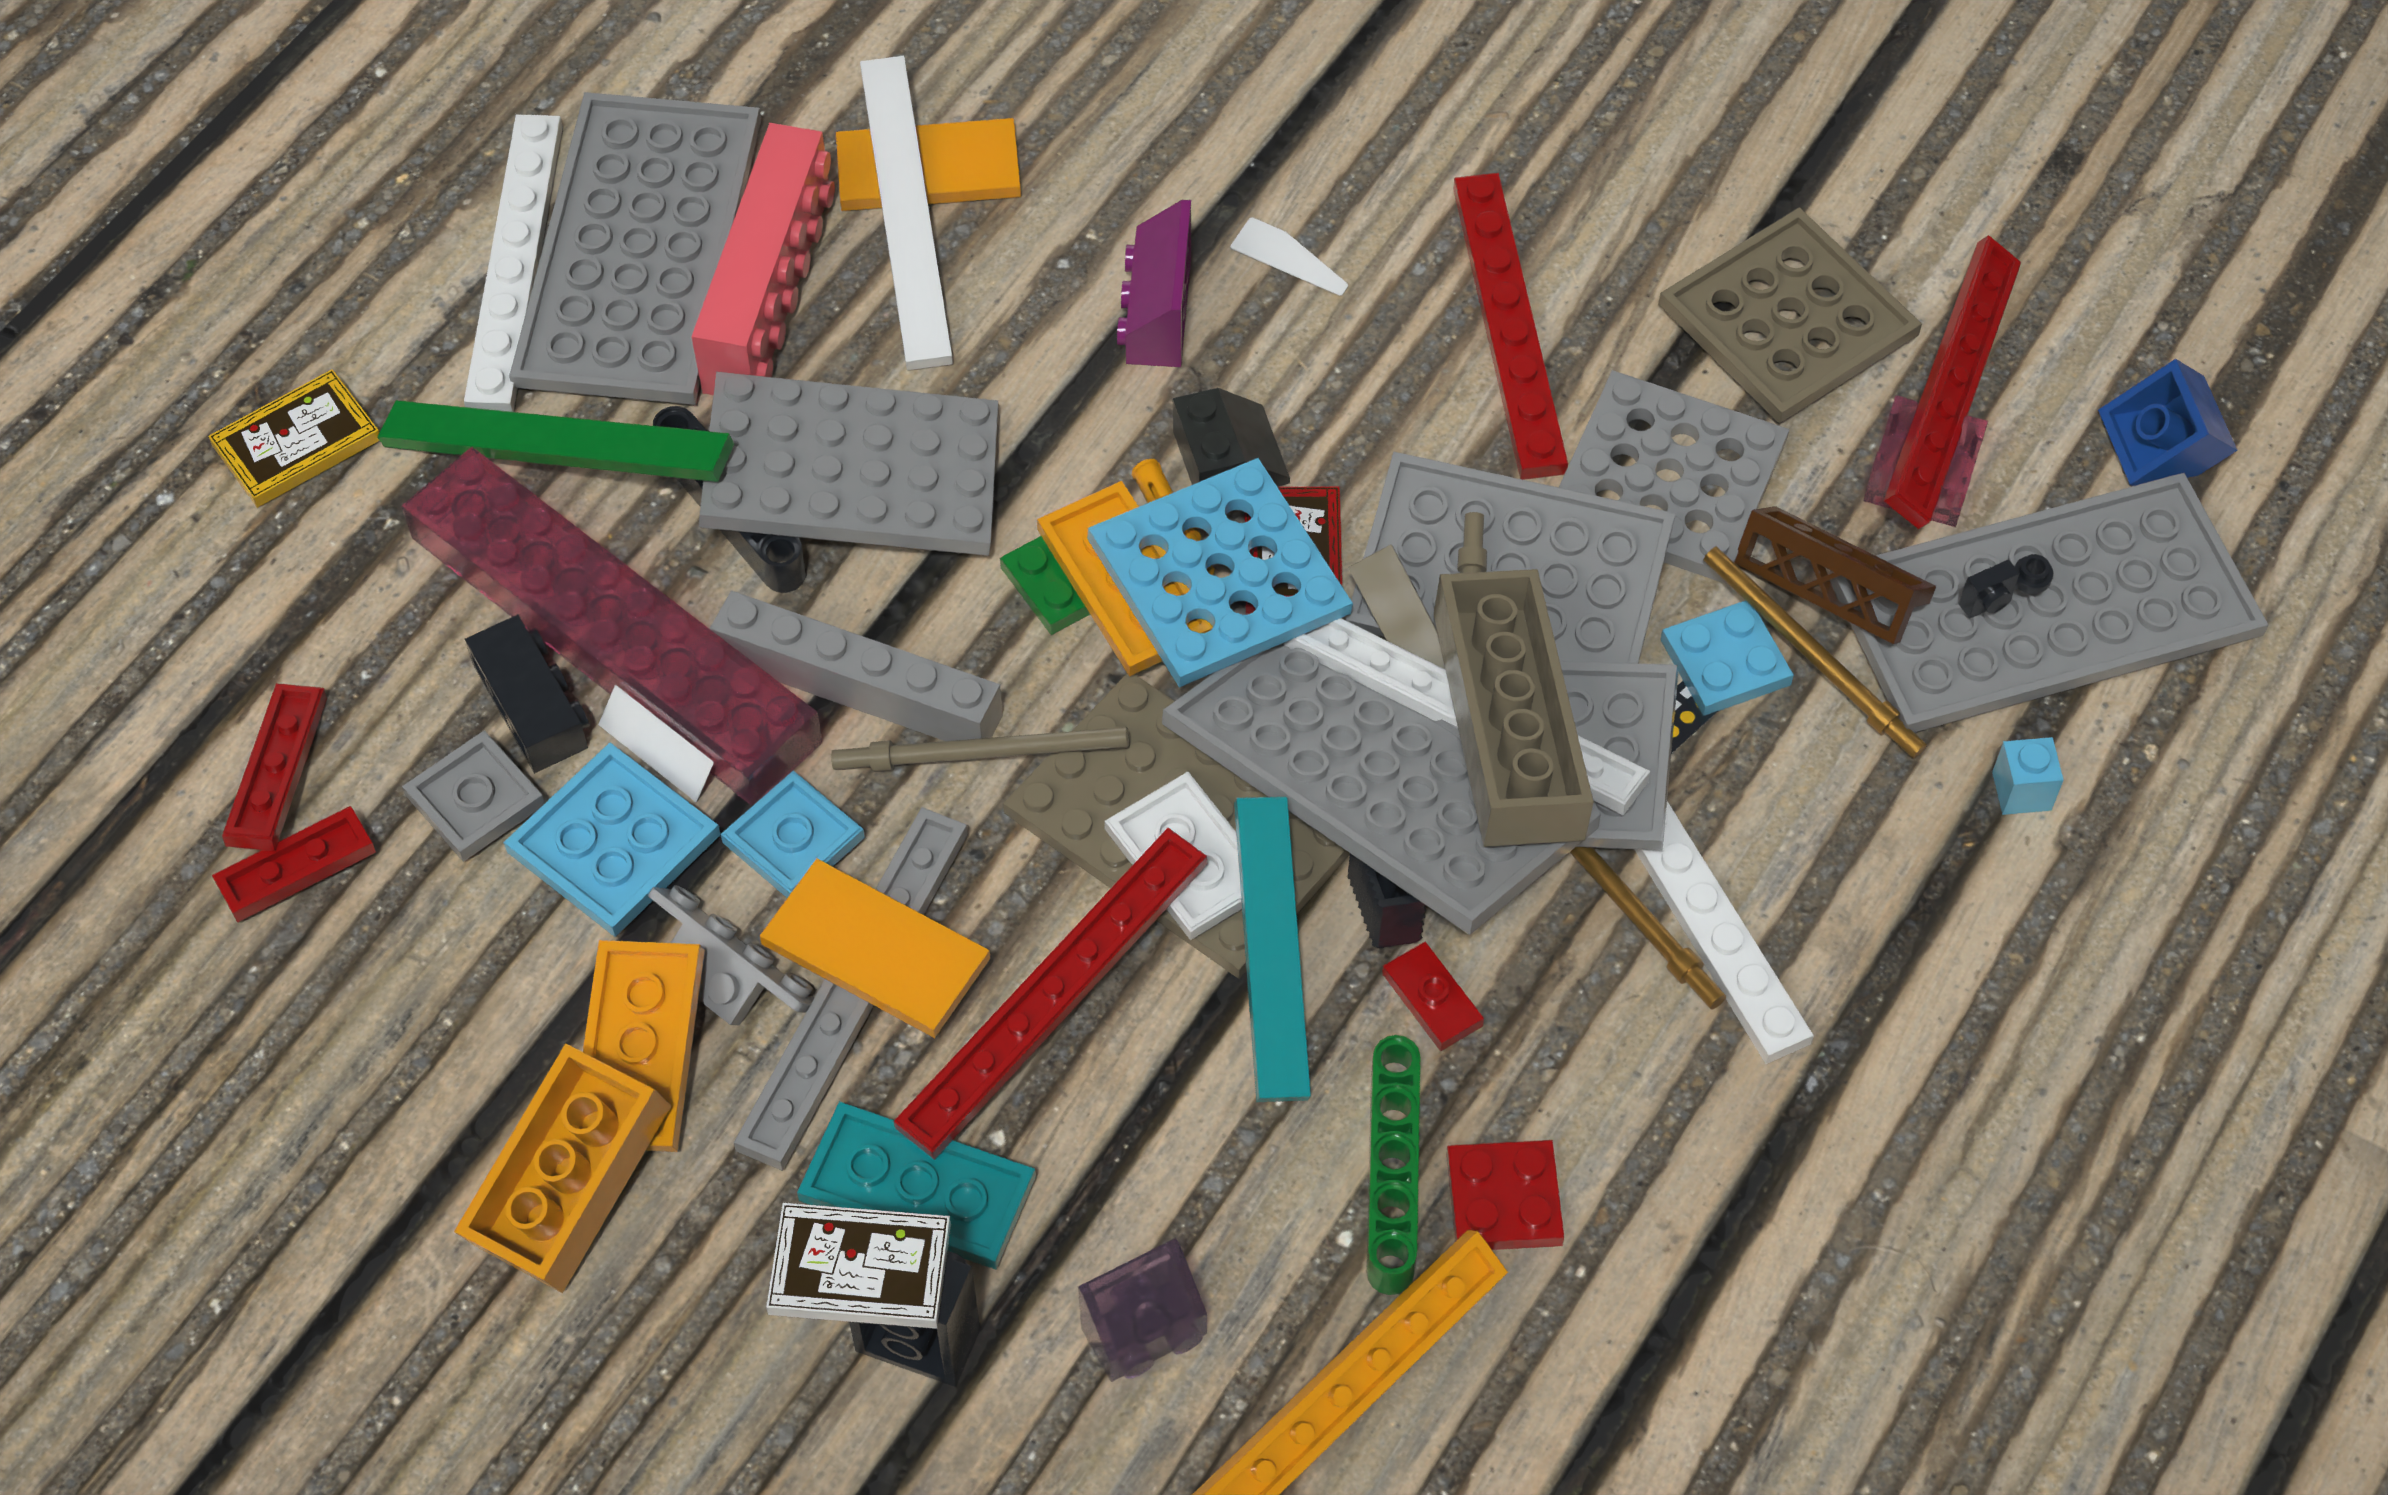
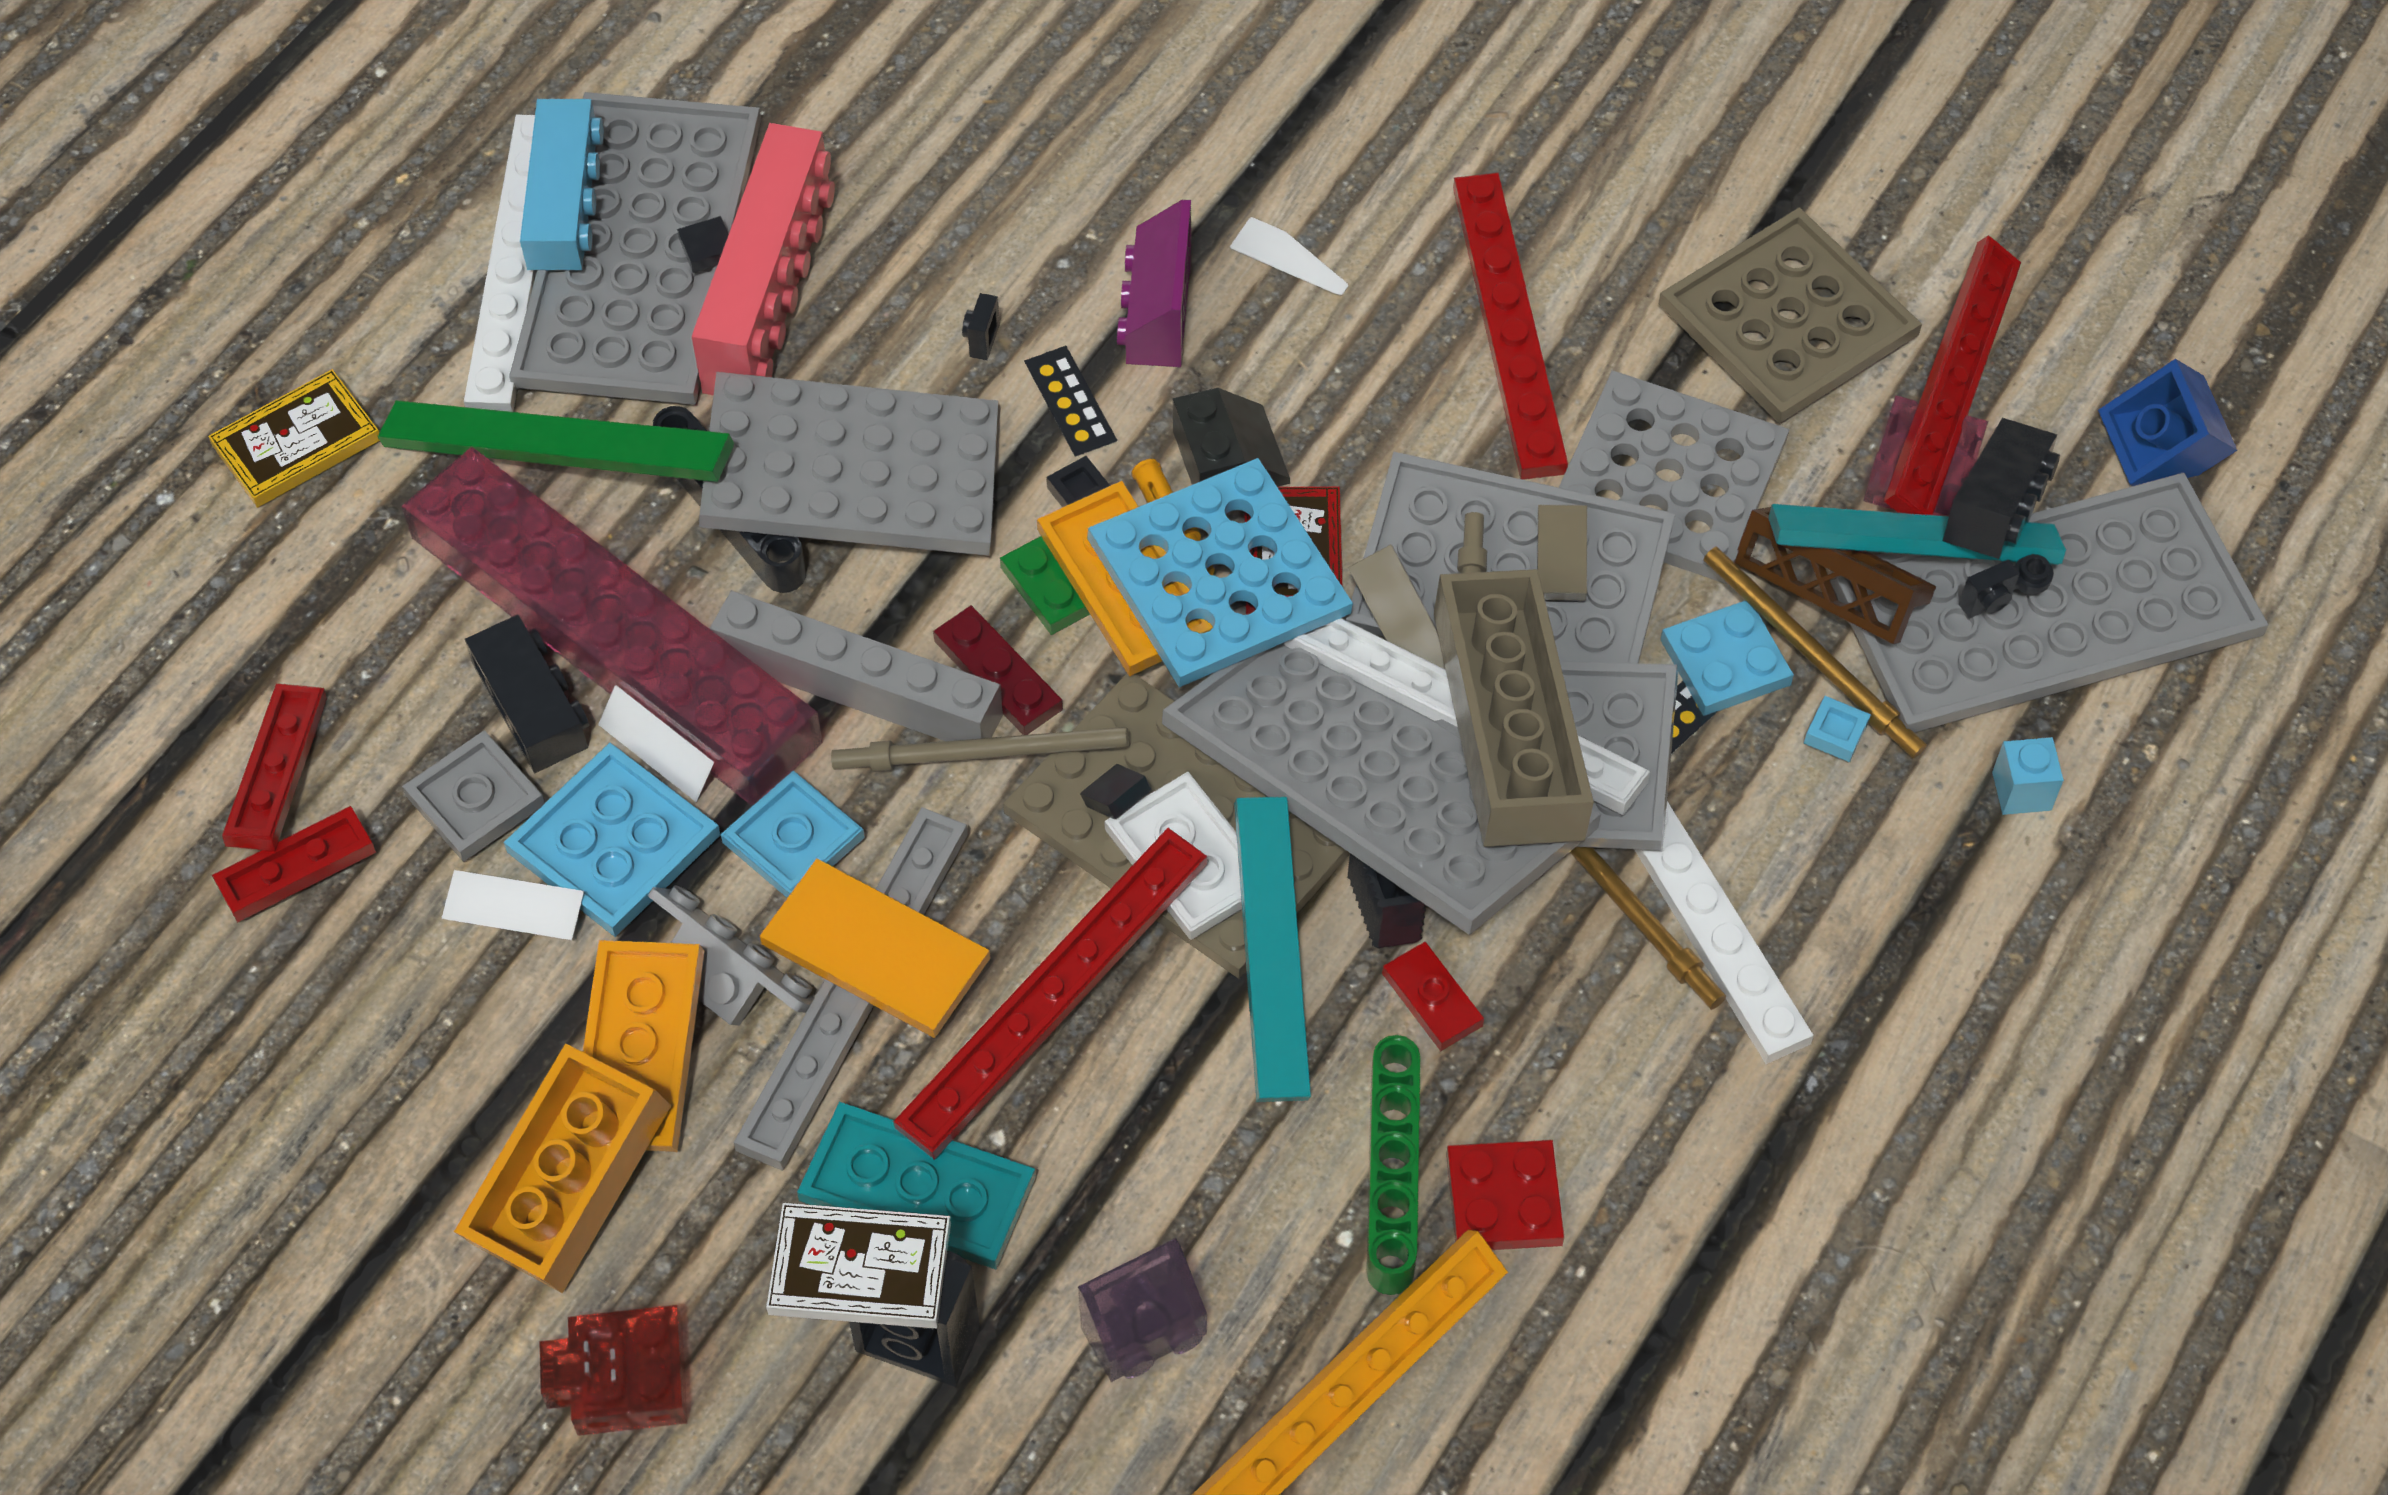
(513, 905): none -> white sticker
(560, 184): none -> medium azure brick
(618, 1370): none -> clear red piece
(703, 243): none -> black tile
(906, 214): white tile -> none
(956, 159): light orange tile -> none
(982, 326): none -> black plate
(986, 654): none -> dark red plate
(1070, 401): none -> black sticker
(1075, 481): none -> black plate
(1116, 791): none -> black tile
(1562, 551): none -> dark tan tile
(1837, 728): none -> medium azure plate
(1897, 533): none -> teal tile
(2002, 488): none -> black brick

